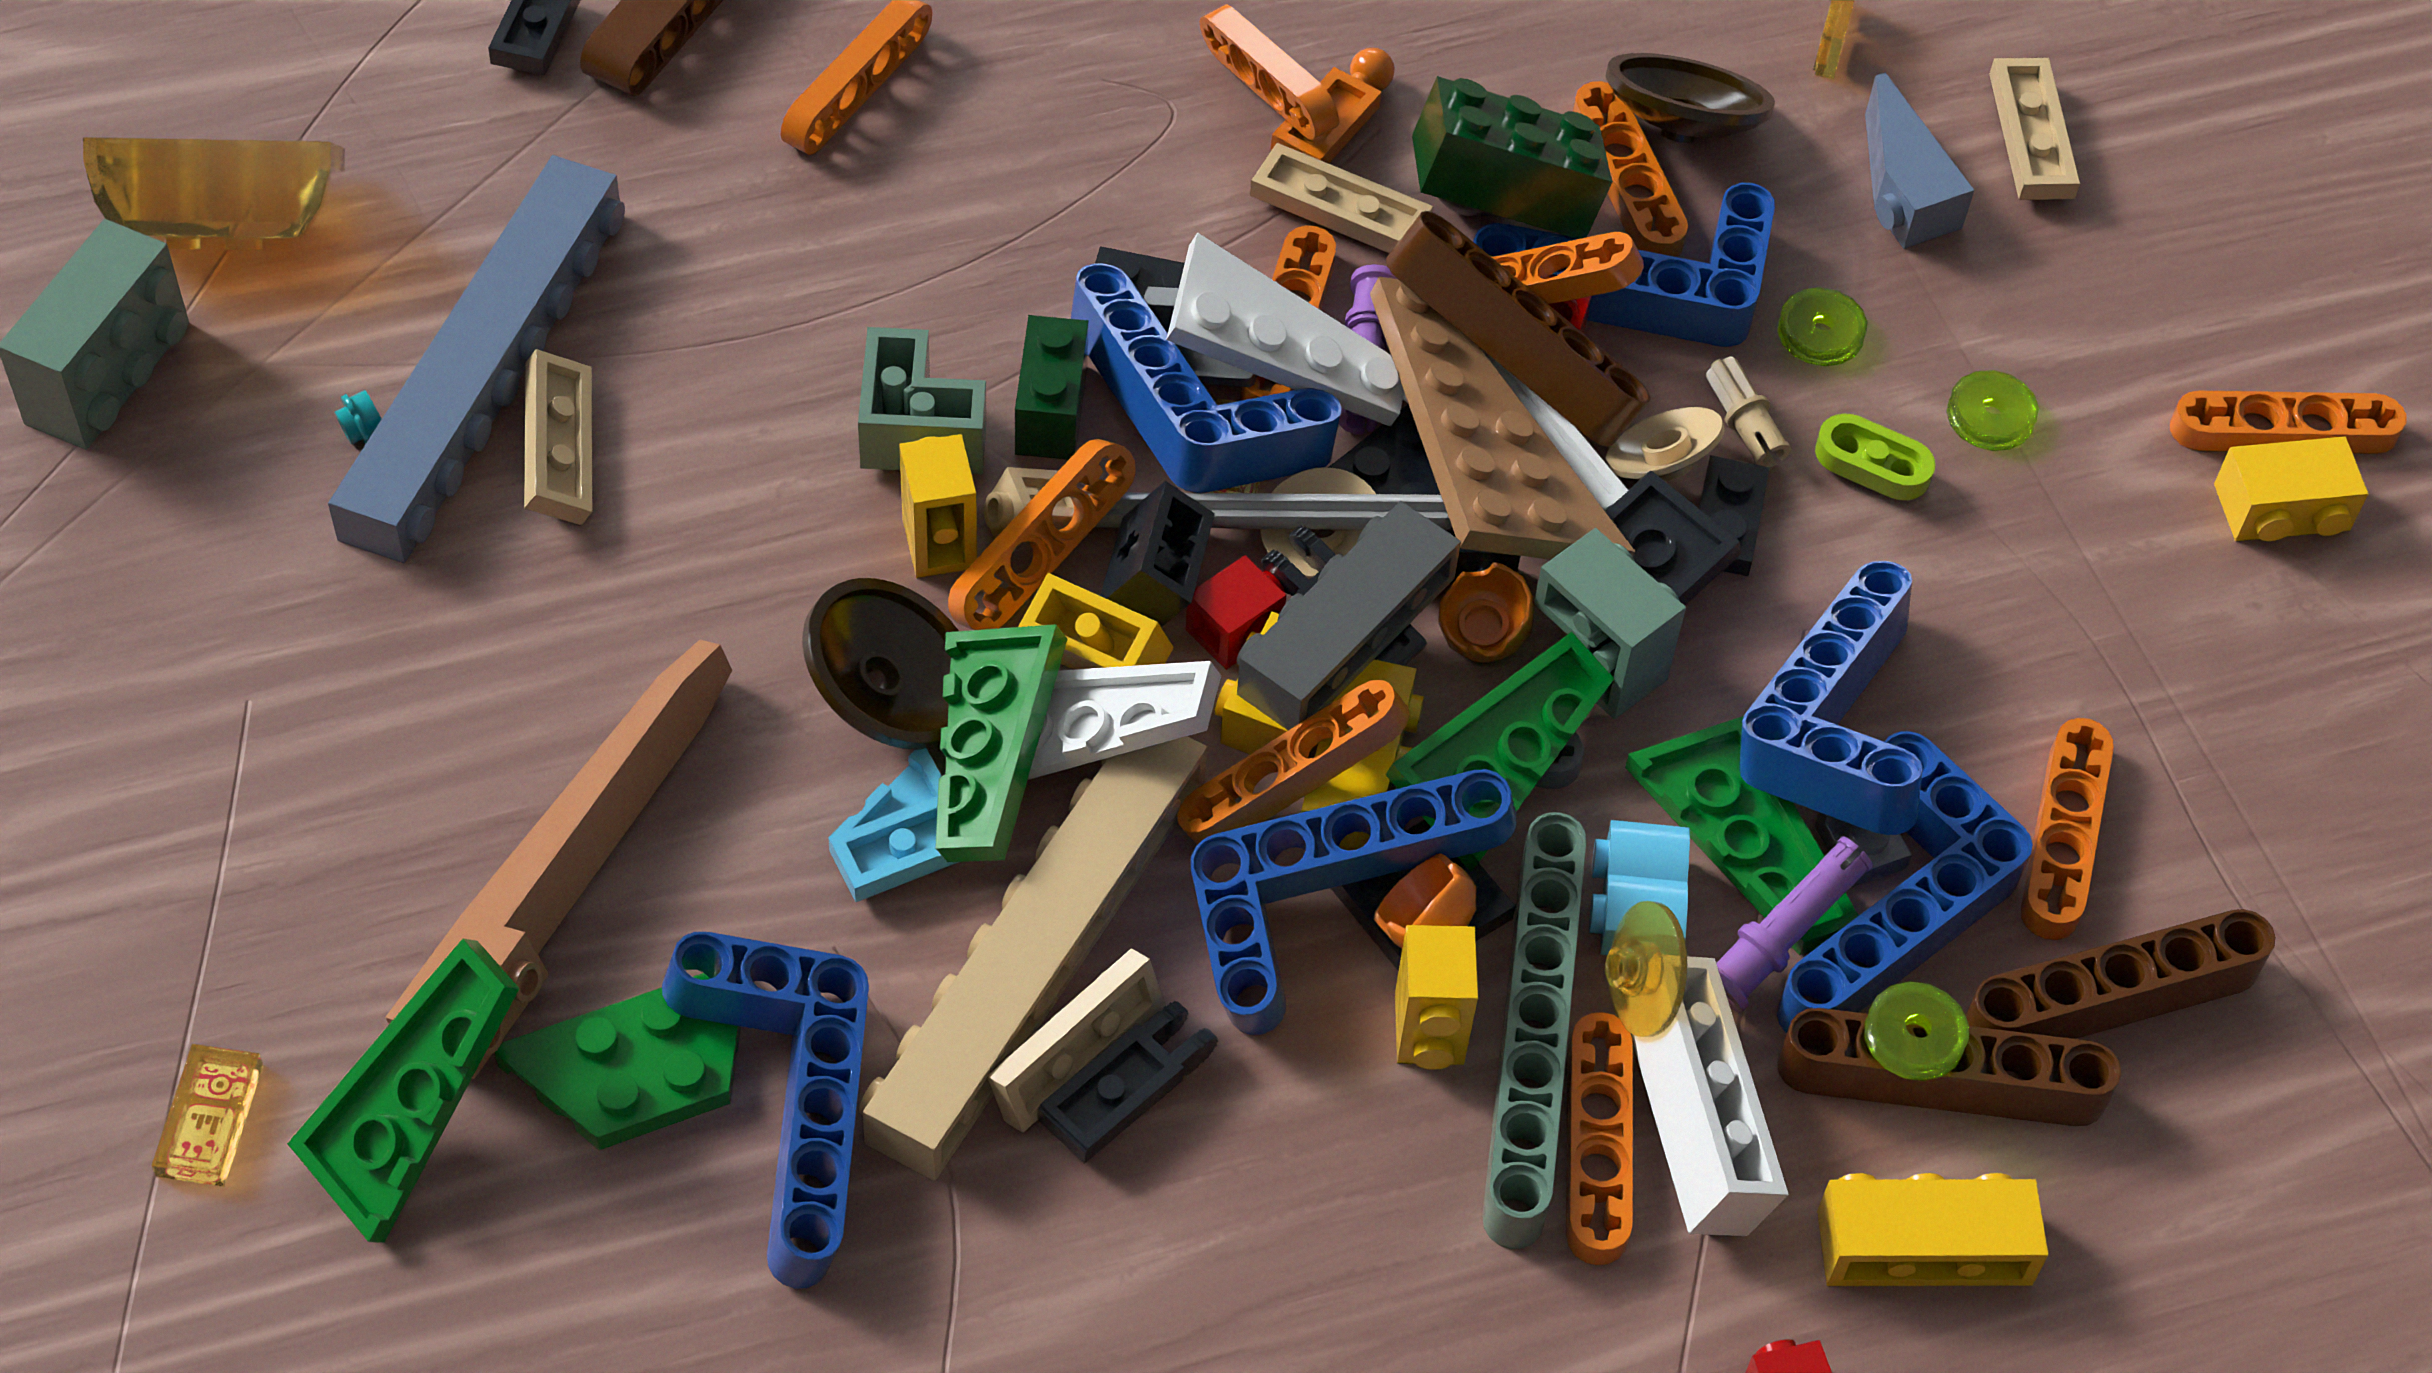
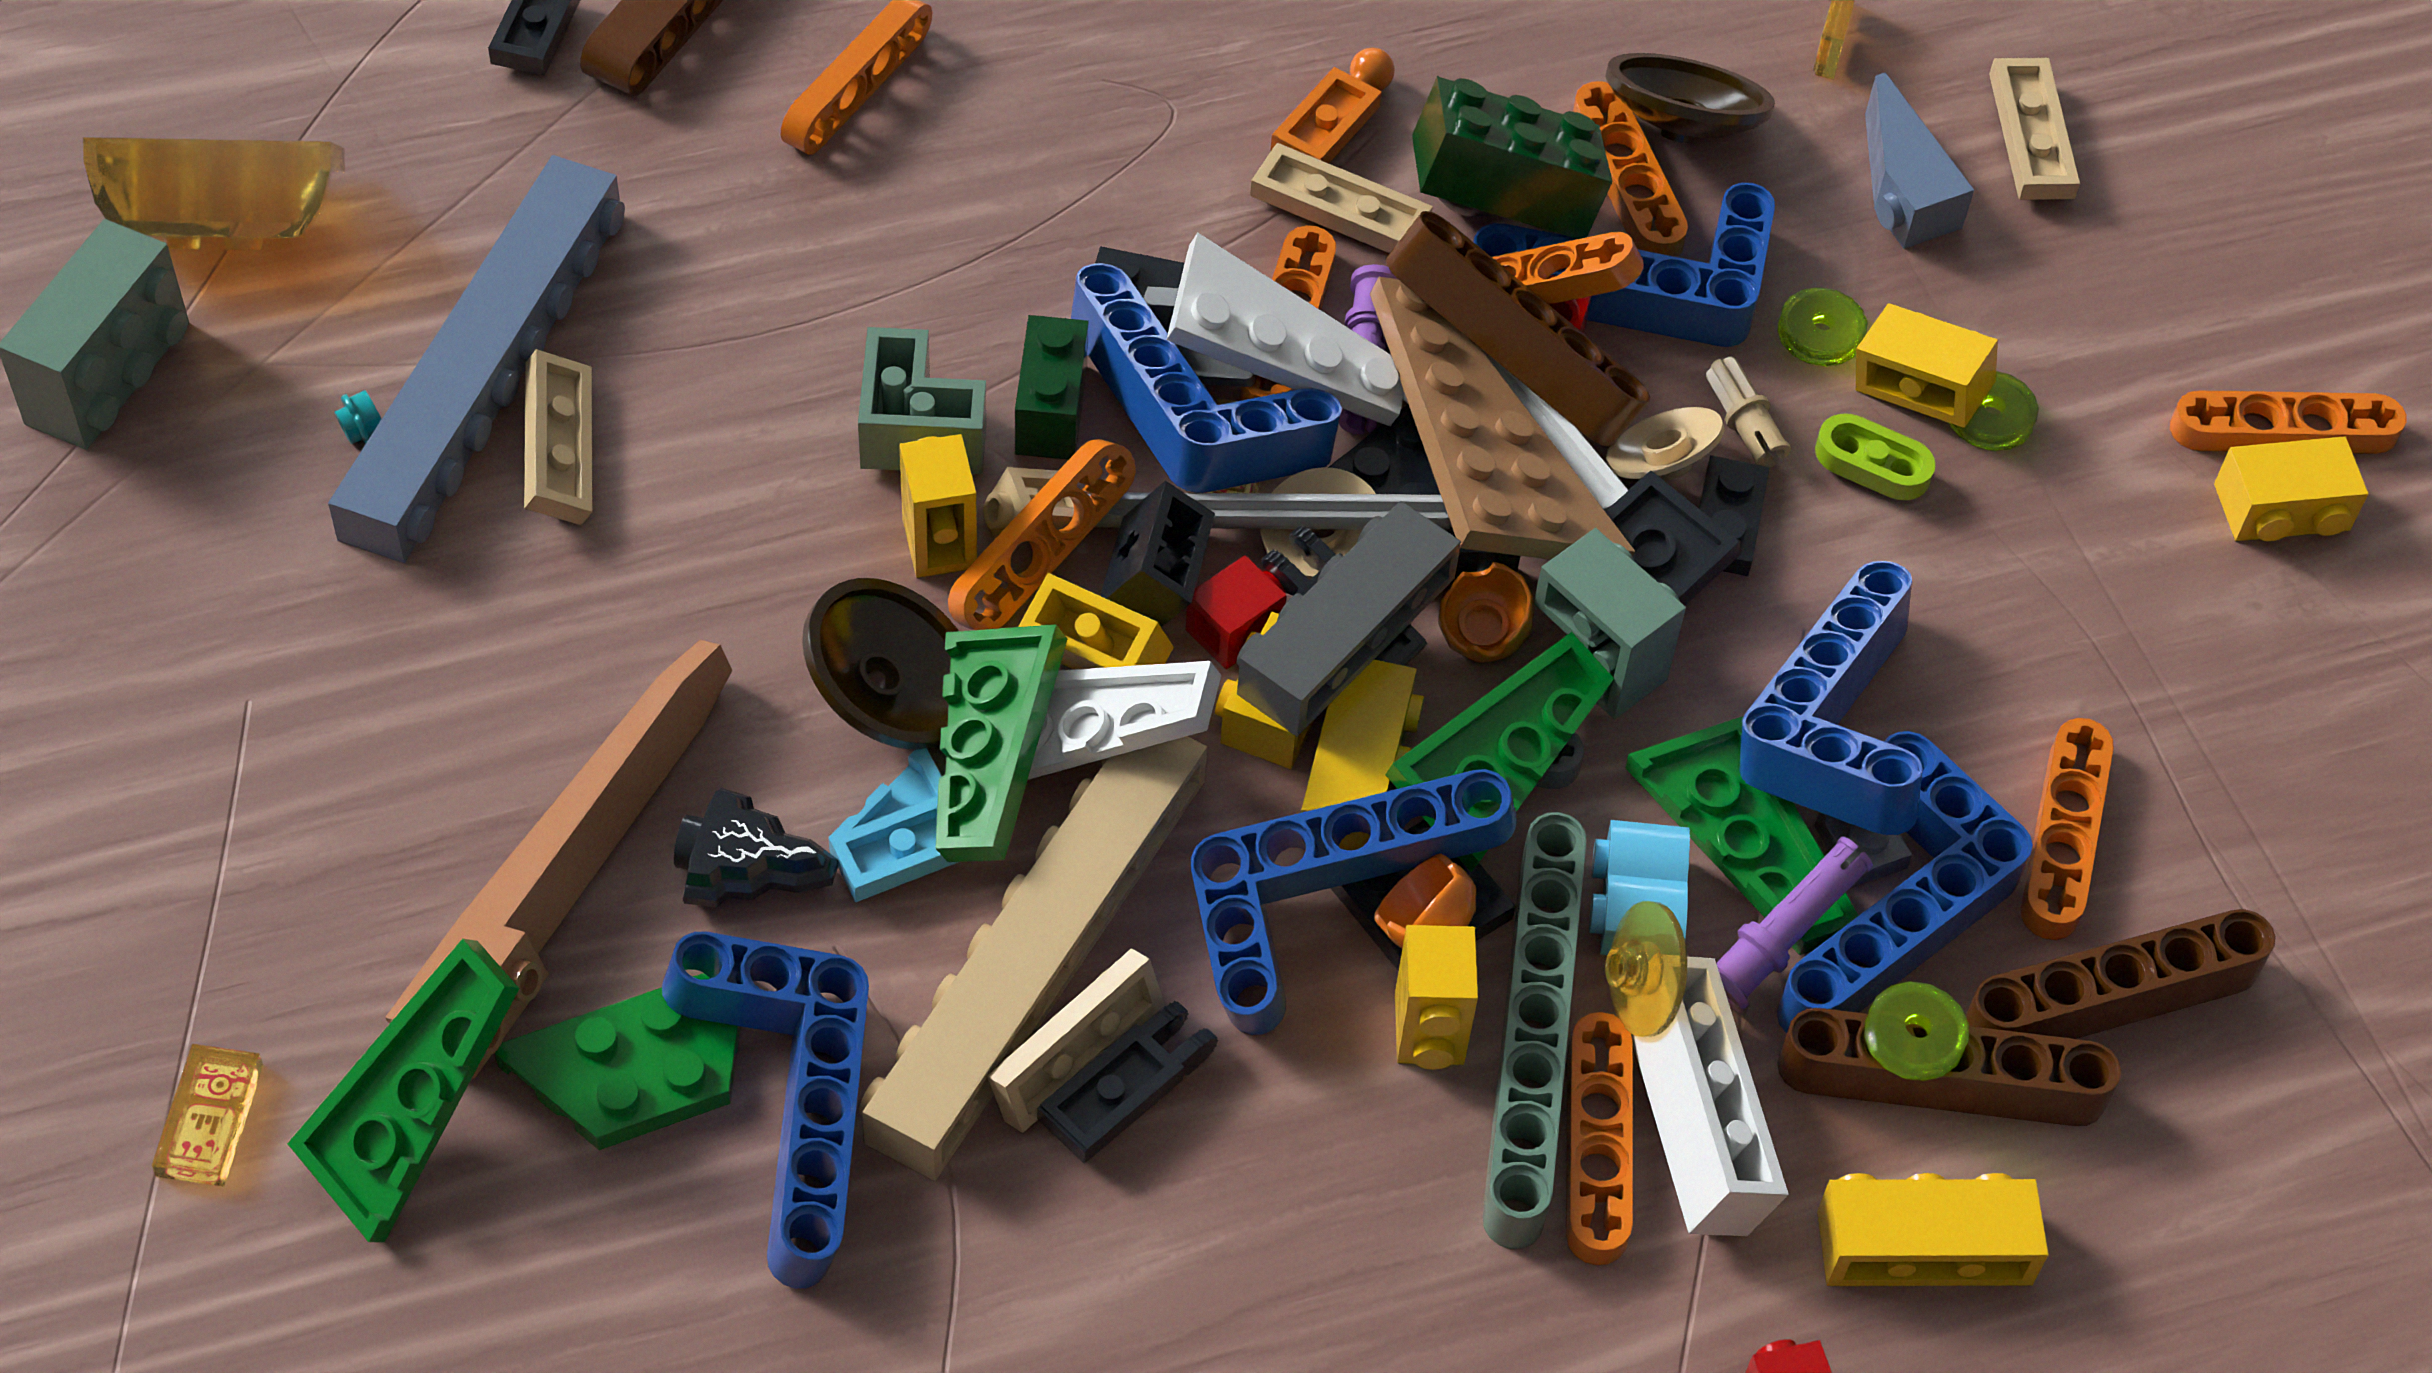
(745, 853): none -> black rock
(1269, 72): orange beam -> none
(1289, 758): orange beam -> none
(1926, 365): none -> yellow brick

